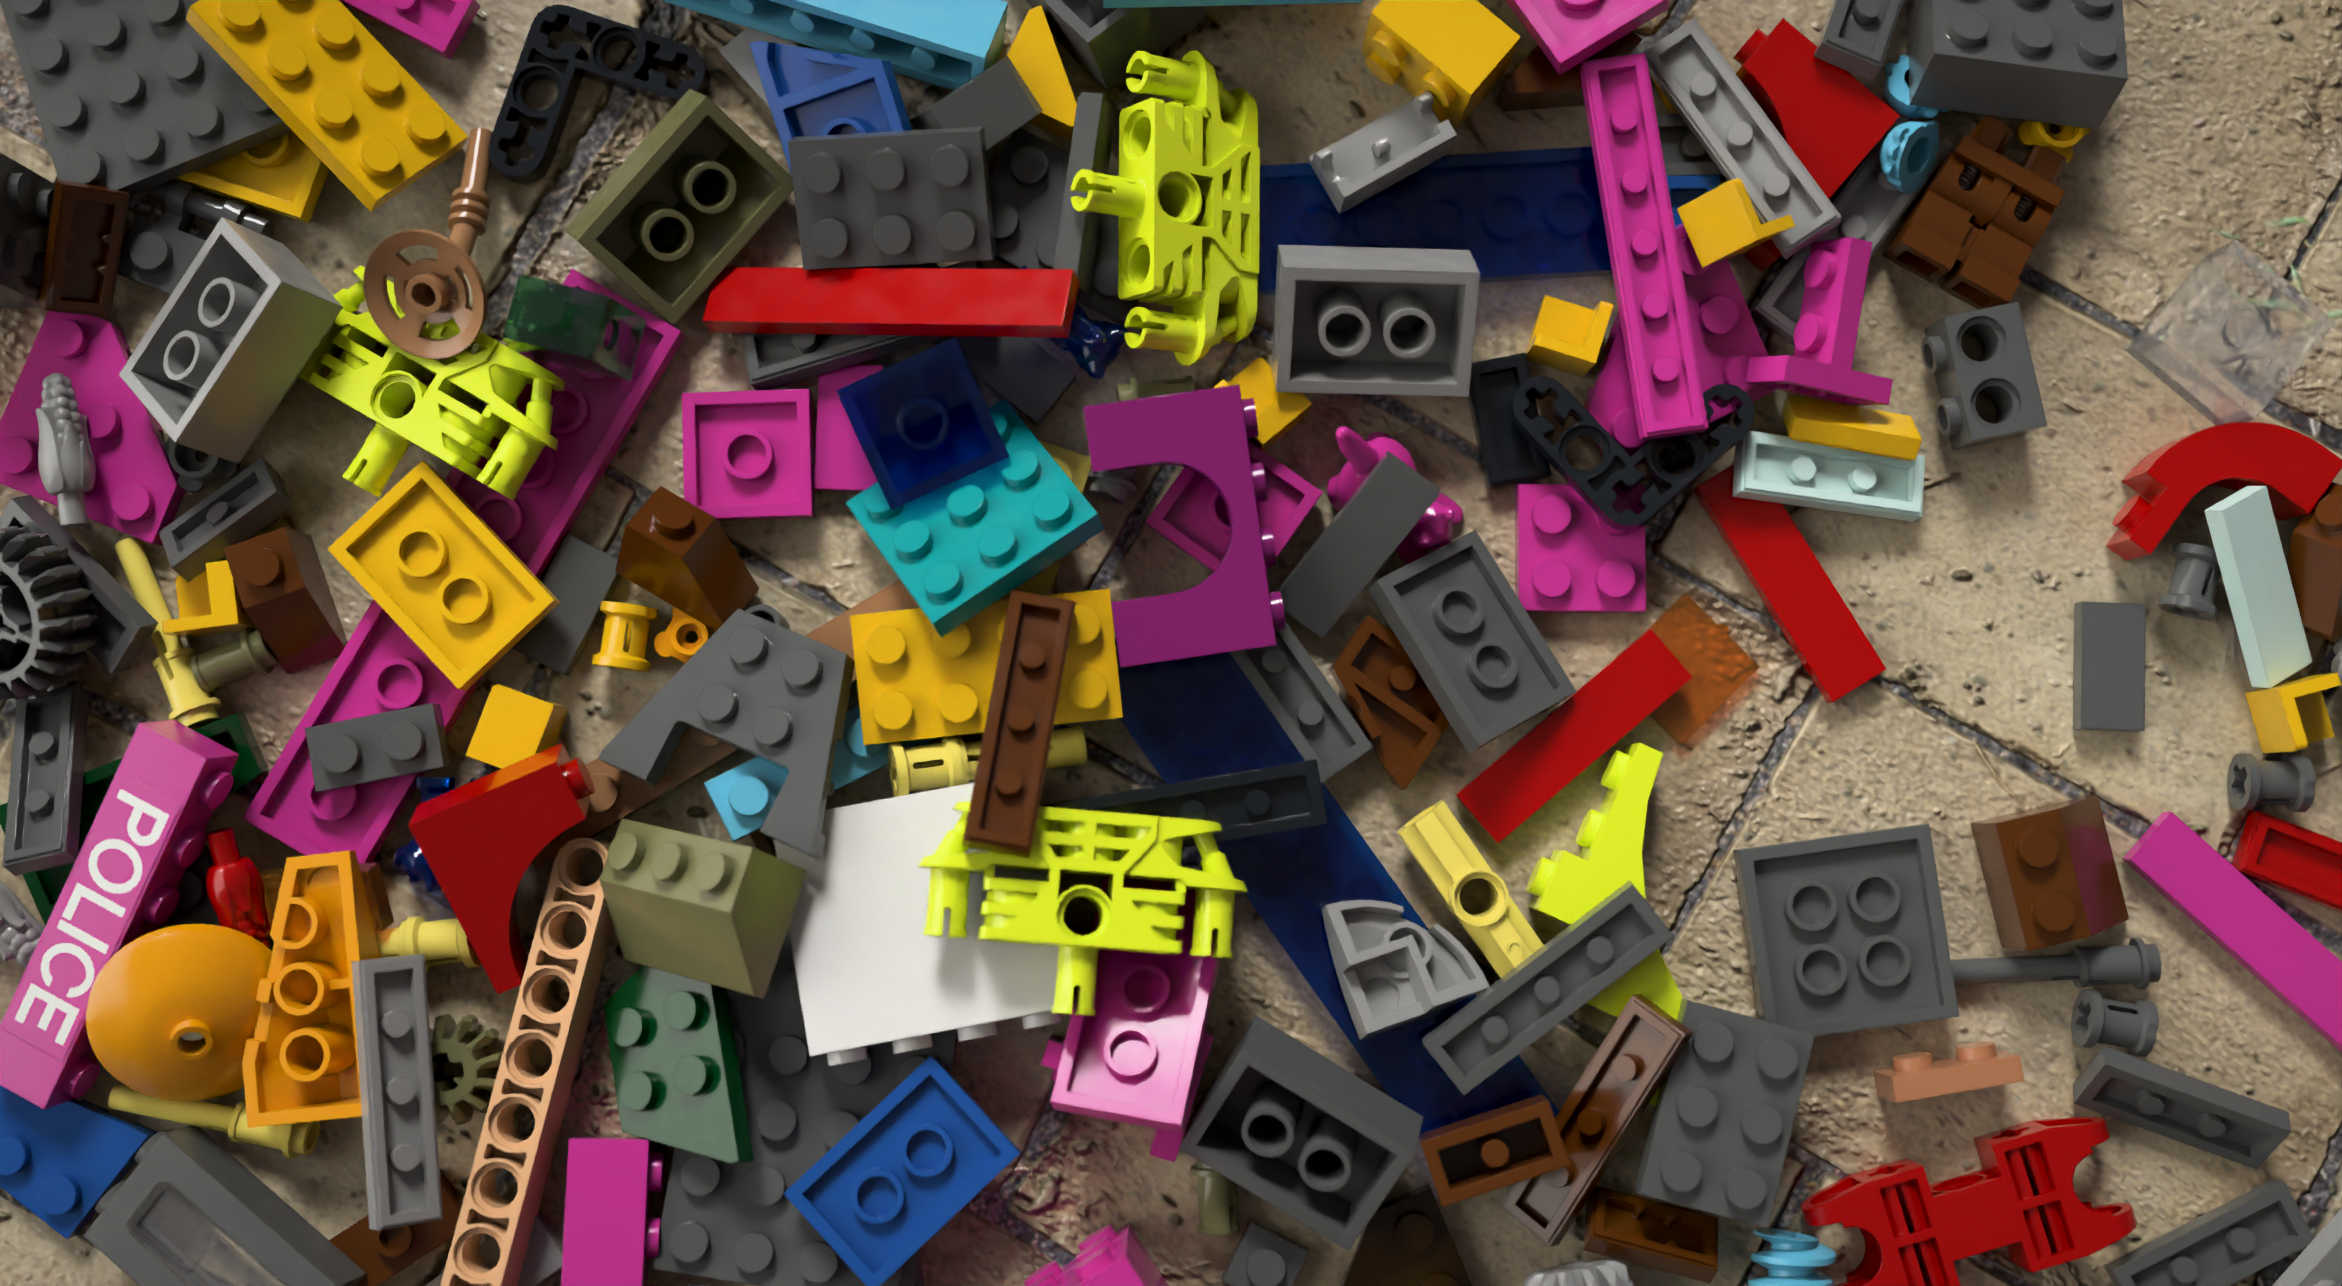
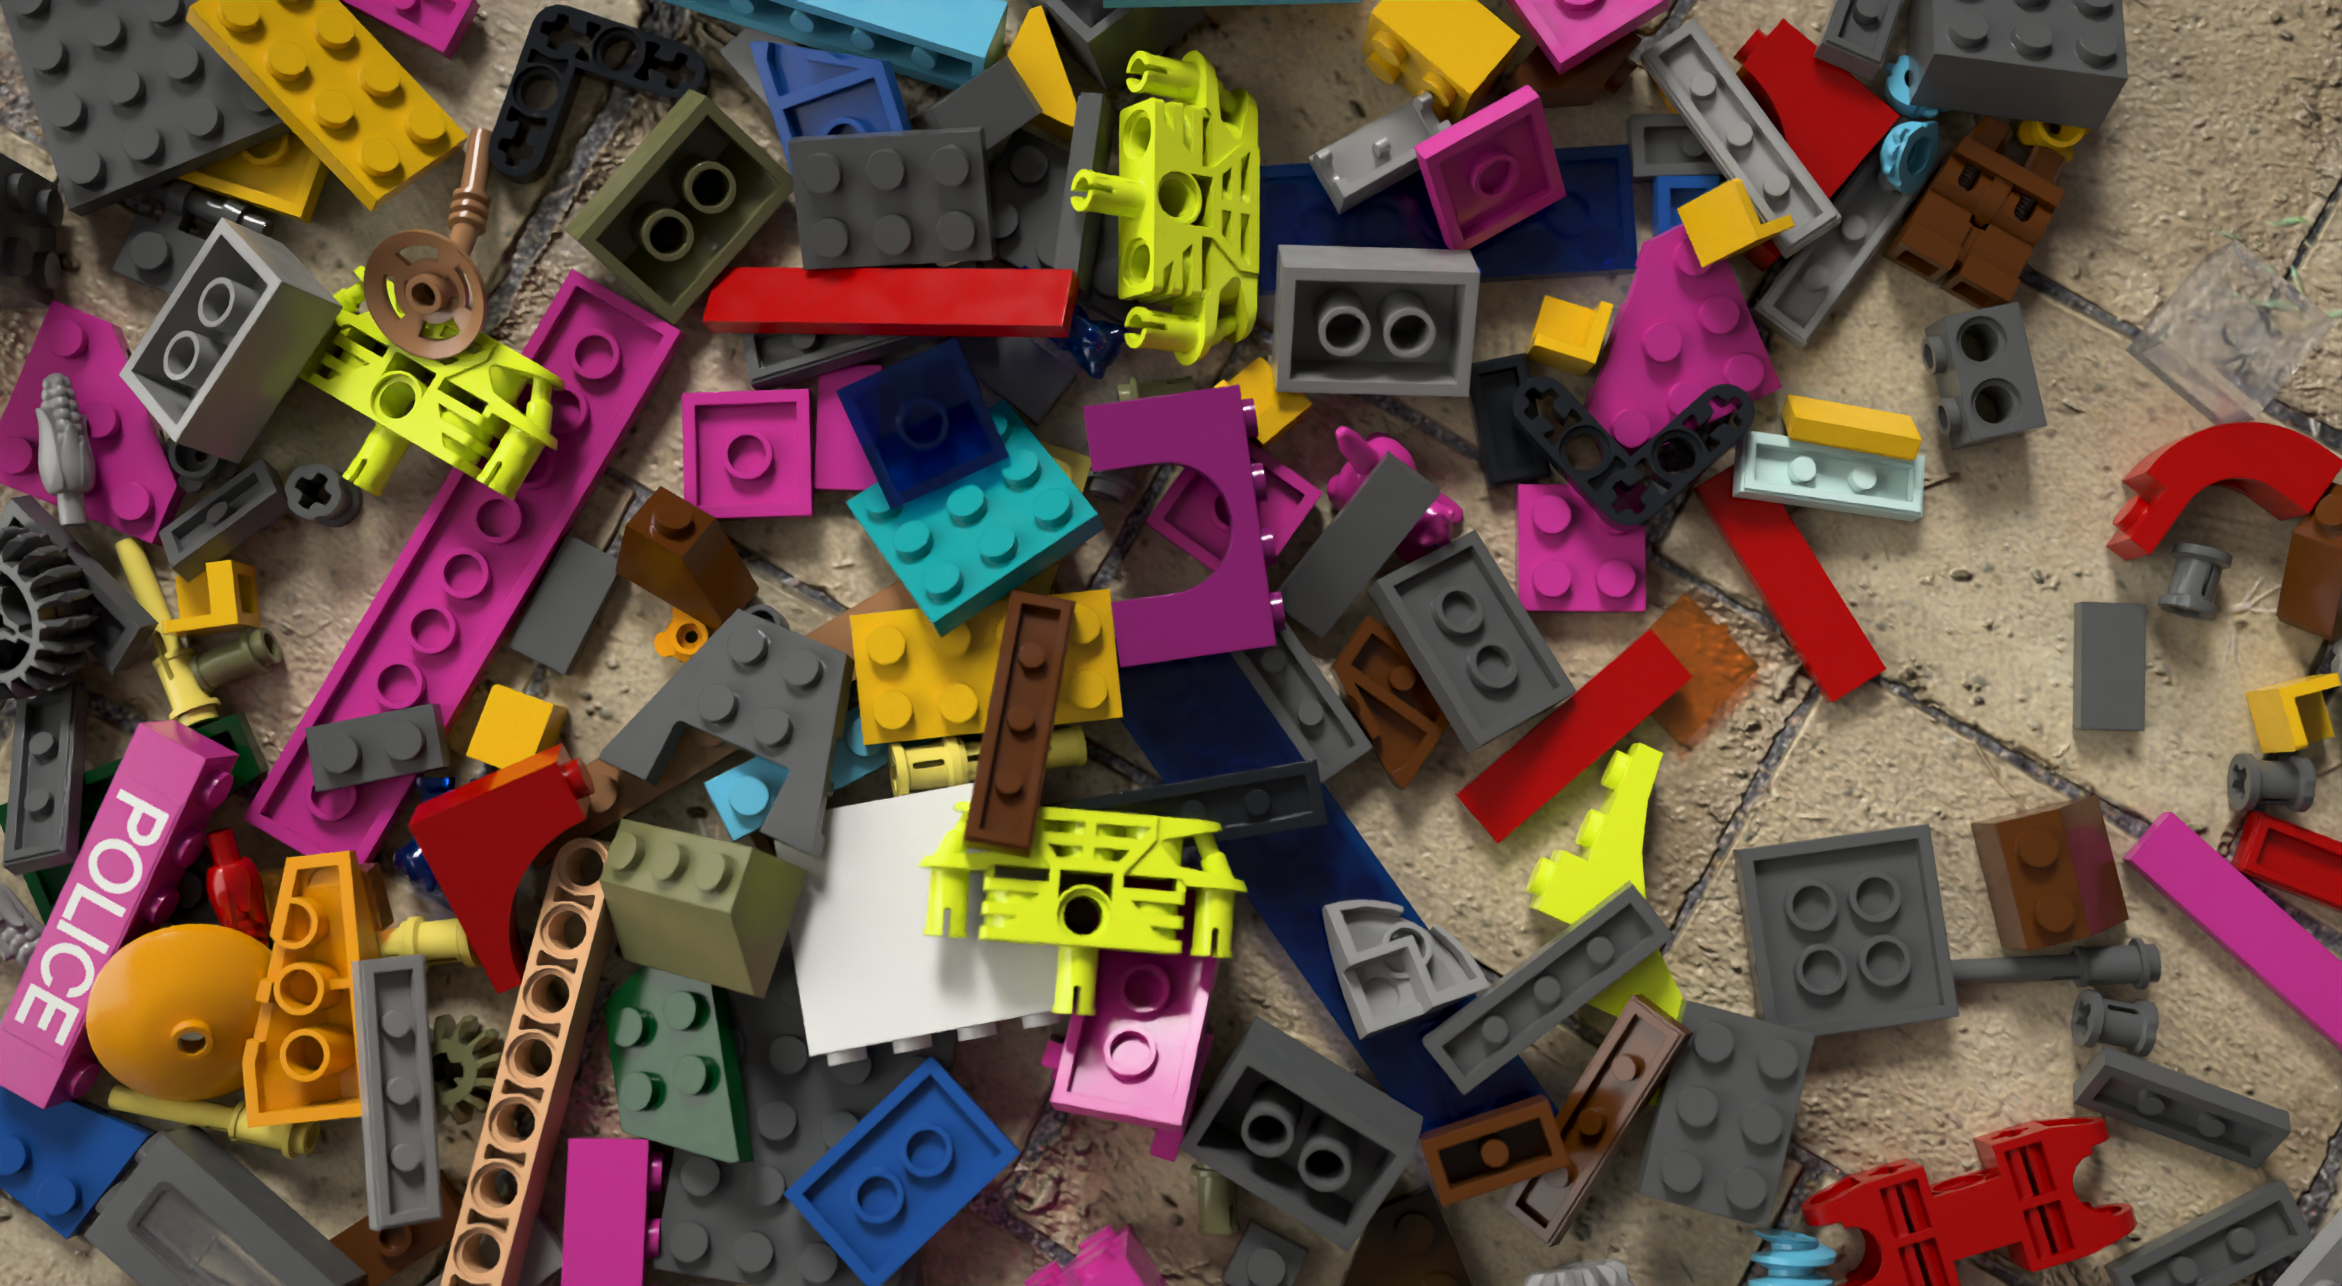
(83, 249): reddish brown plate -> none
(288, 597): reddish brown slope -> none
(303, 499): none -> dark grey bush
(443, 575): yellow plate -> none
(569, 328): clear green torso -> none
(617, 618): yellow bush -> none
(1451, 862): light yellow piece -> none
(1491, 170): none -> dark pink plate
(1643, 247): dark pink tile -> none
(1651, 1234): reddish brown plate -> none
(1827, 332): dark pink bracket -> none
(1974, 1068): nougat plate -> none
(2258, 586): light aqua tile -> none

